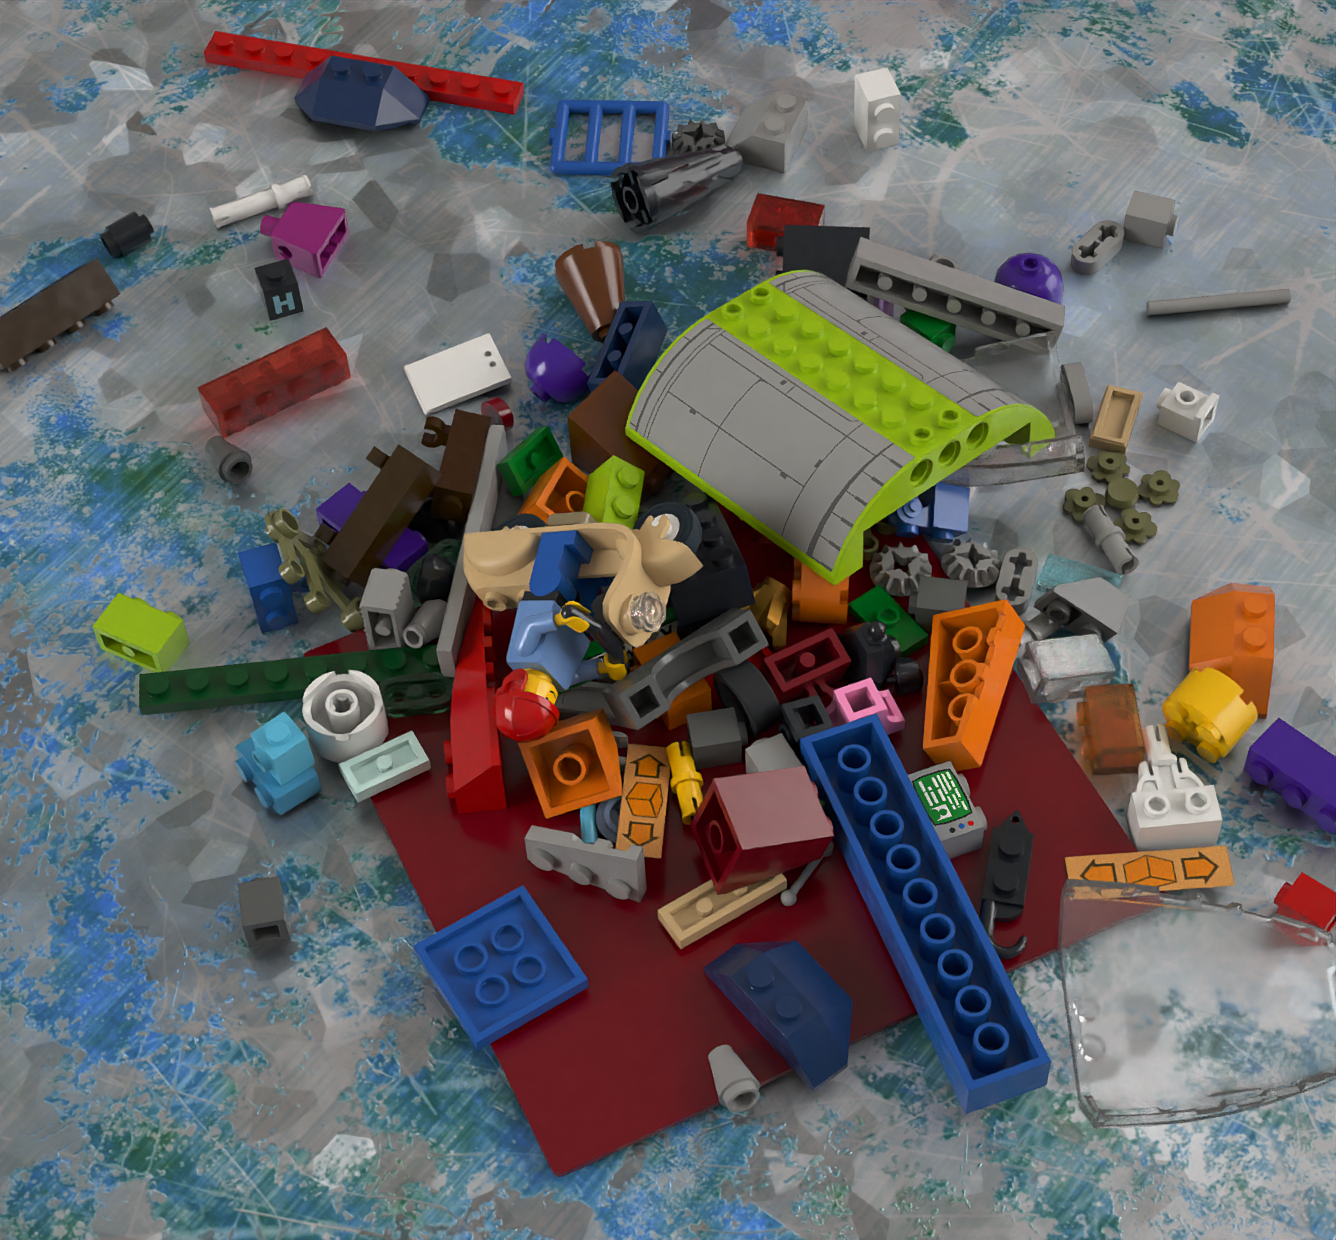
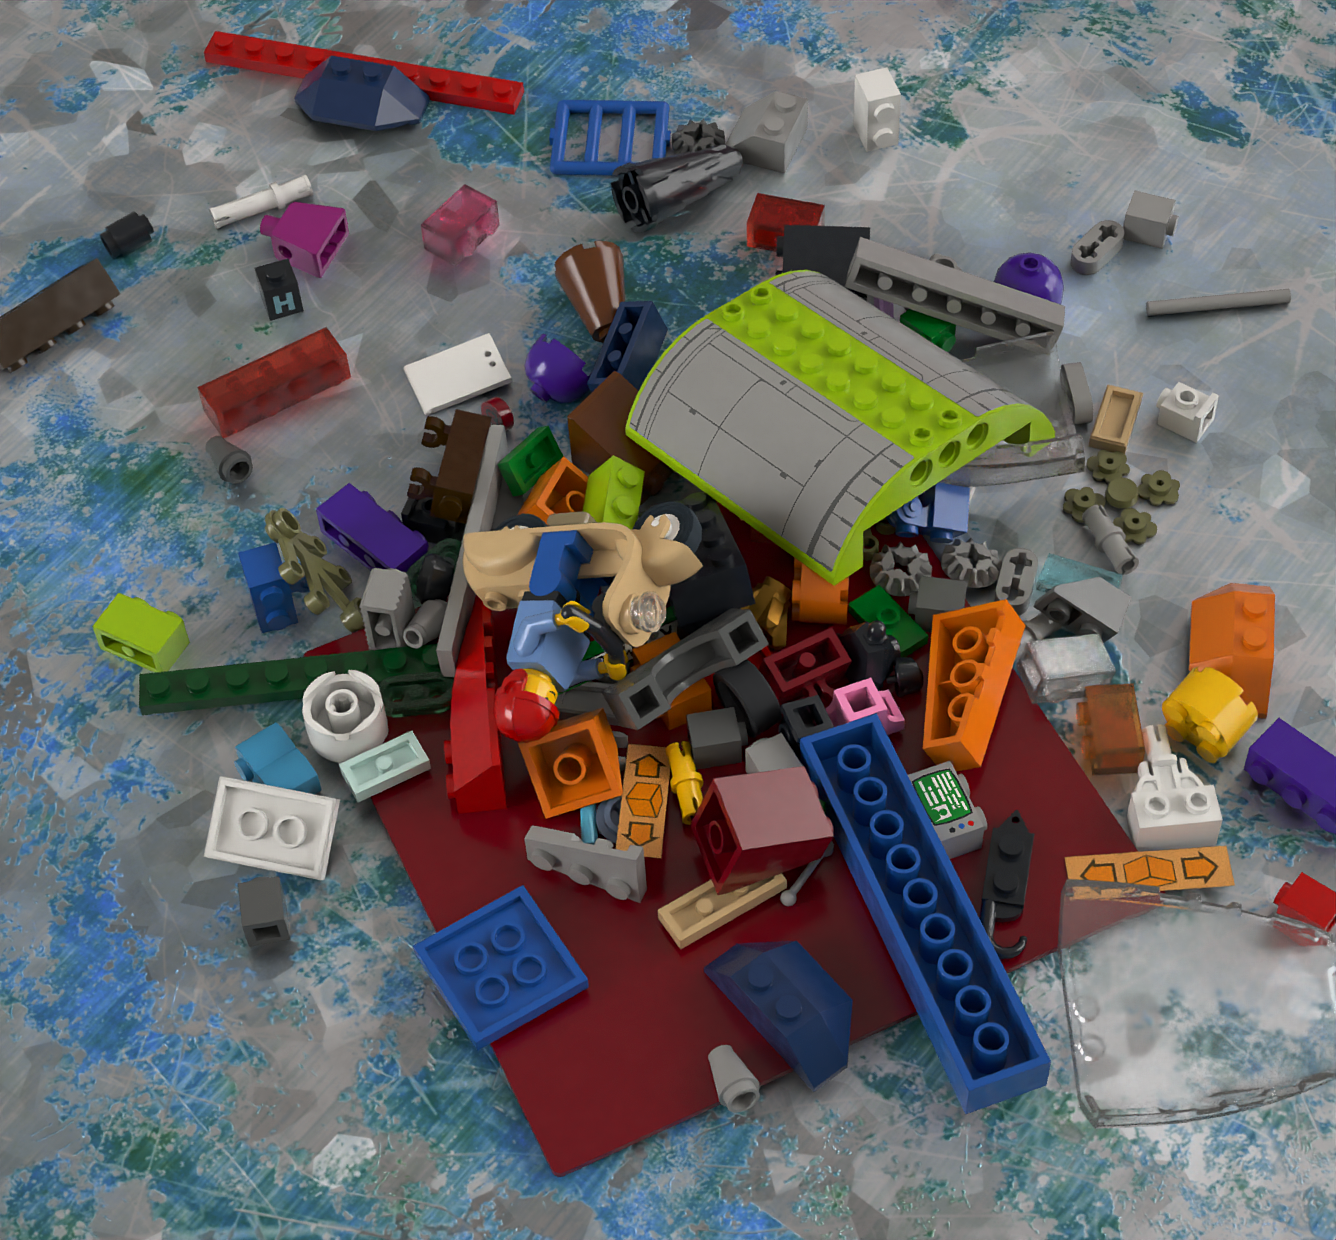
(272, 828): none -> white tile
(282, 749): medium azure brick -> none
(379, 516): dark brown brick -> none
(460, 225): none -> clear pink brick

